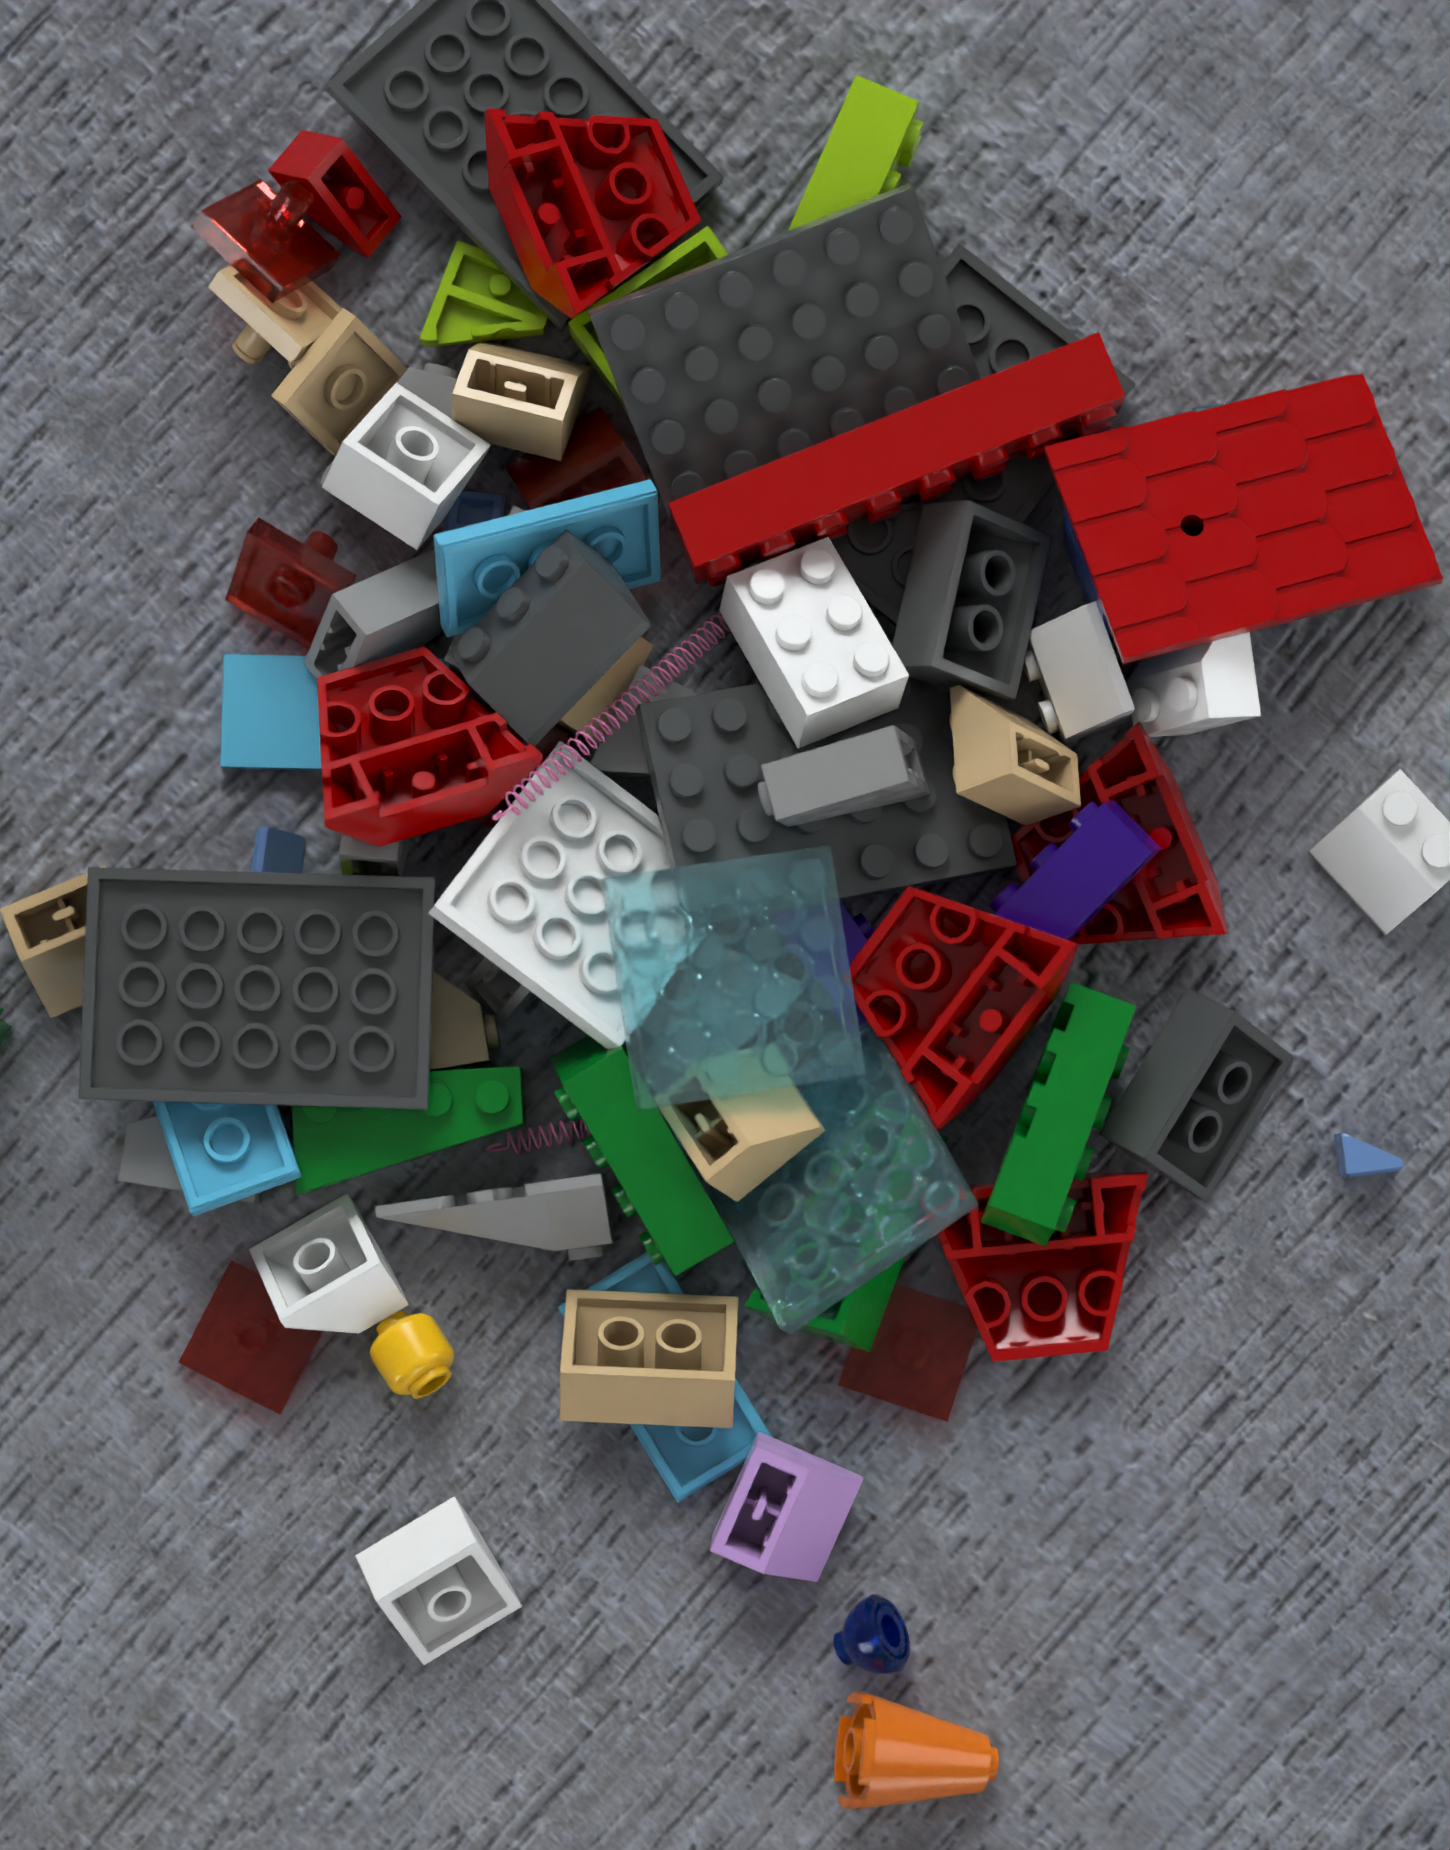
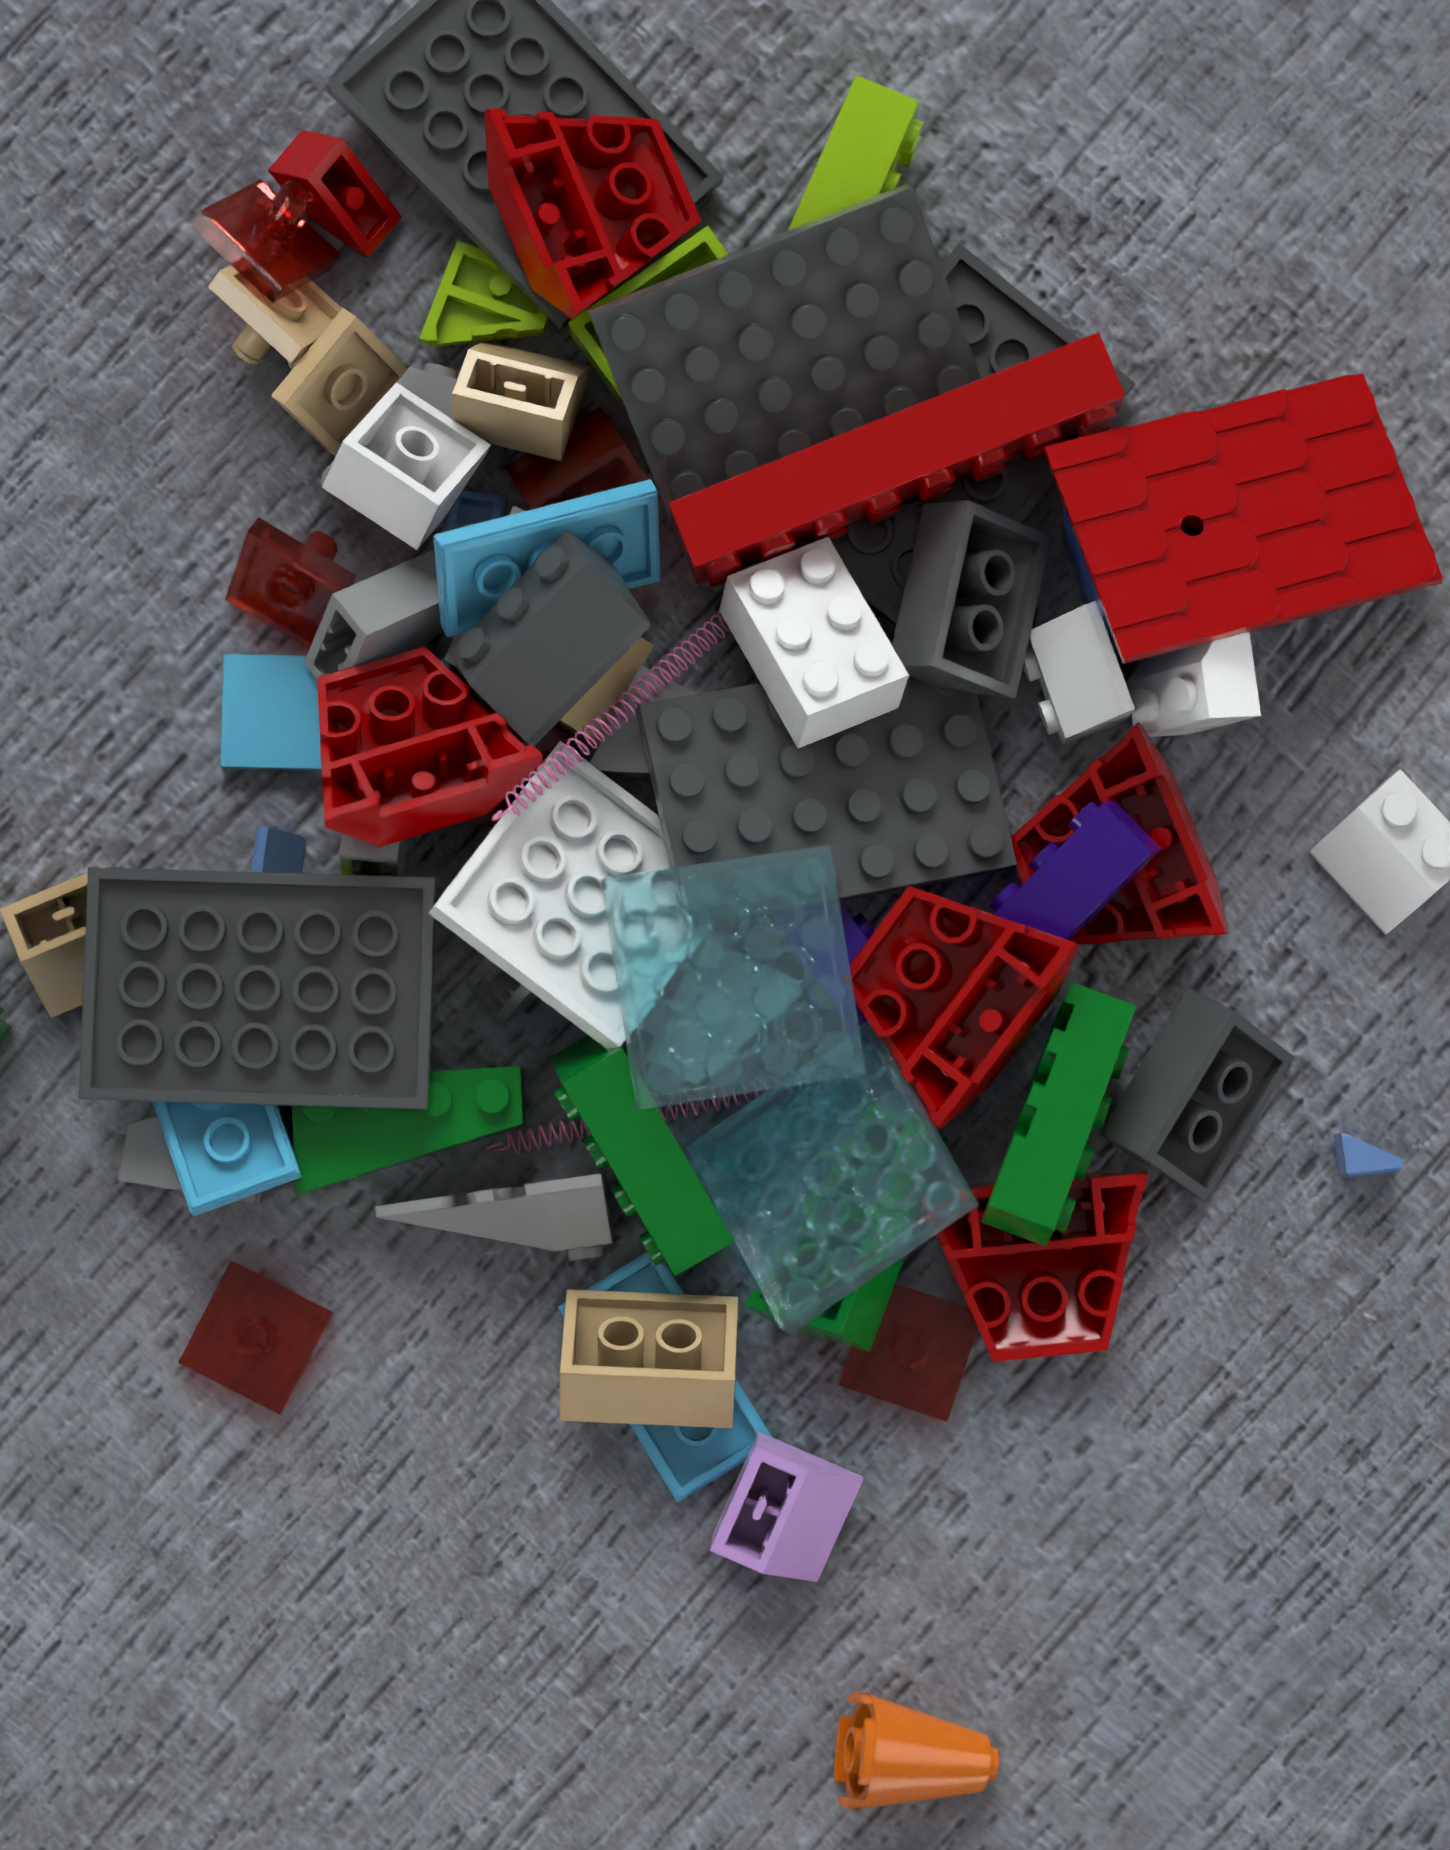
(328, 1272): white slope -> none
(412, 1354): yellow head -> none
(437, 1581): white slope -> none
(459, 1029): dark tan slope -> none
(743, 1136): tan slope -> none
(844, 778): light grey slope -> none
(874, 1637): clear blue brick -> none
(1010, 761): tan slope -> none

